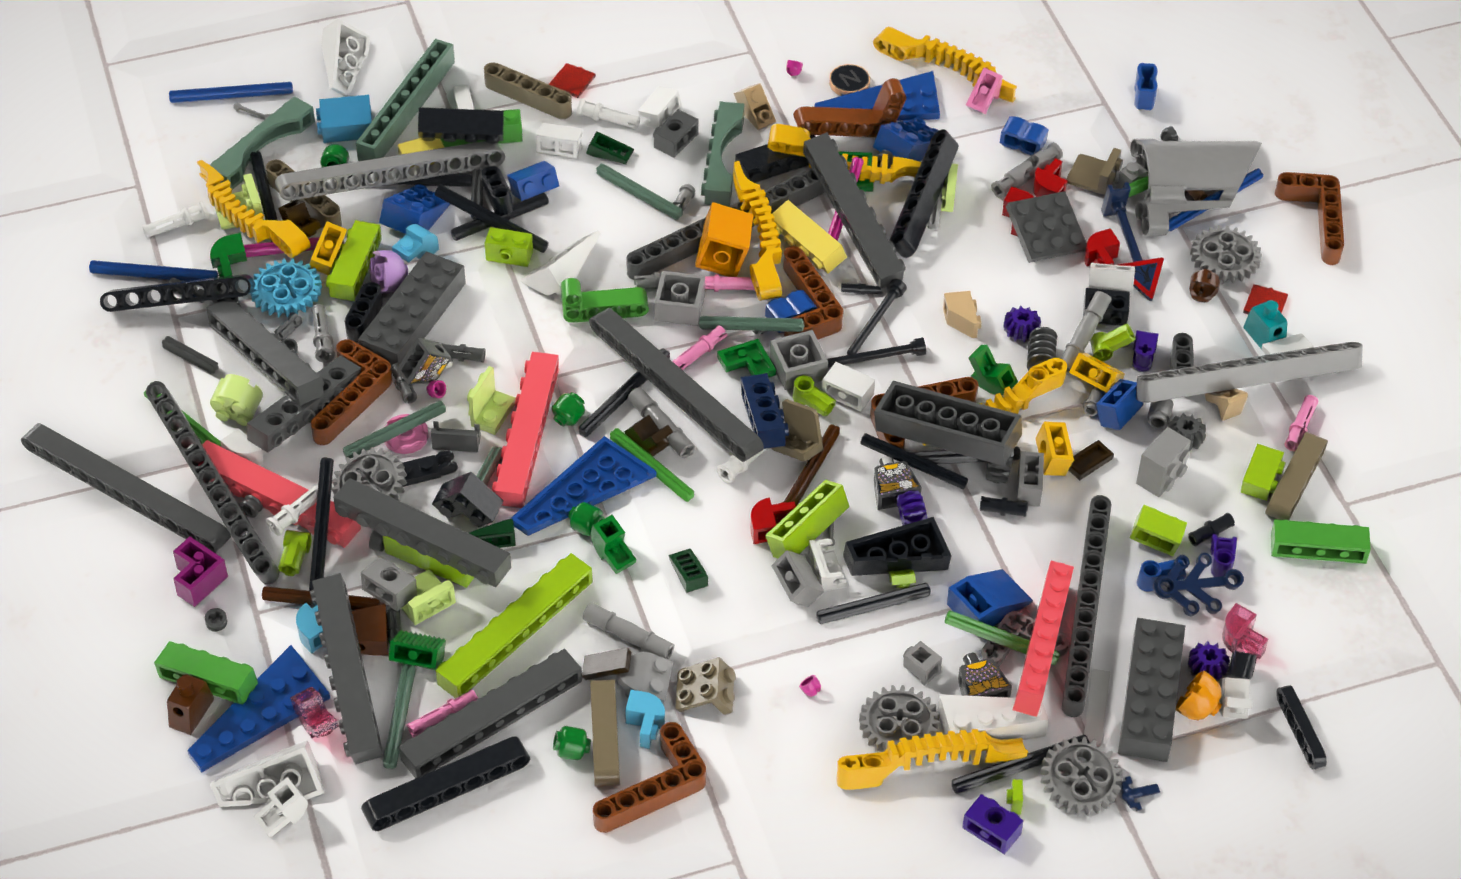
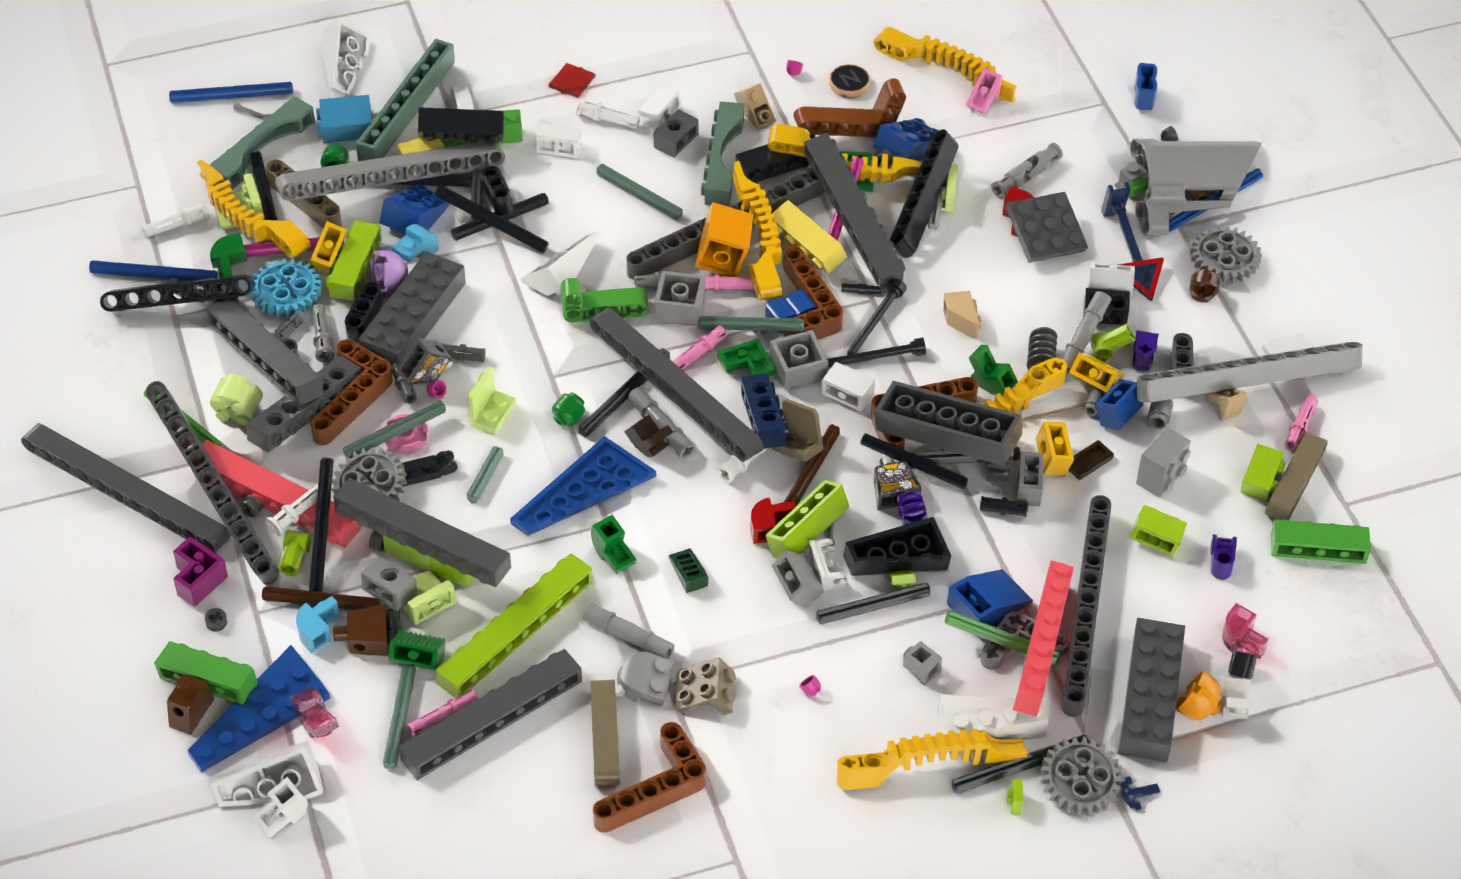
(190, 355): dark grey axle -> none
(298, 214): dark brown brick -> none
(347, 669): dark grey brick -> none
(445, 783): black beam -> none
(455, 438): dark grey hinge -> none
(468, 496): black brick -> none
(498, 534): dark green slope -> none
(508, 247): lime brick -> none
(527, 429): coral brick -> none
(528, 90): dark tan beam -> none
(533, 180): blue brick -> none
(571, 743): green head -> none
(584, 517): green head -> none
(599, 145): dark green slope -> none
(606, 663): tile -> none
(645, 711): medium azure brick -> none
(662, 472): bright green axle -> none
(686, 193): light grey pin -> none
(808, 394): lime piece -> none
(899, 718): light grey gear -> none
(920, 98): blue wing -> none
(982, 678): torso -> none
(1000, 835): dark purple brick -> none
(1021, 322): dark purple gear -> none
(1023, 135): blue brick -> none
(1049, 180): red brick -> none
(1095, 173): dark tan bracket -> none
(1102, 248): red brick -> none
(1151, 570): blue piece -> none
(1189, 428): dark grey gear -> none
(1195, 585): dark blue plant -> none
(1209, 659): dark purple gear -> none
(1210, 528): black pin -> none
(1262, 294): clear red piece -> none
(1266, 323): teal torso -> none
(1301, 727): black beam -> none
(1327, 194): dark orange beam -> none

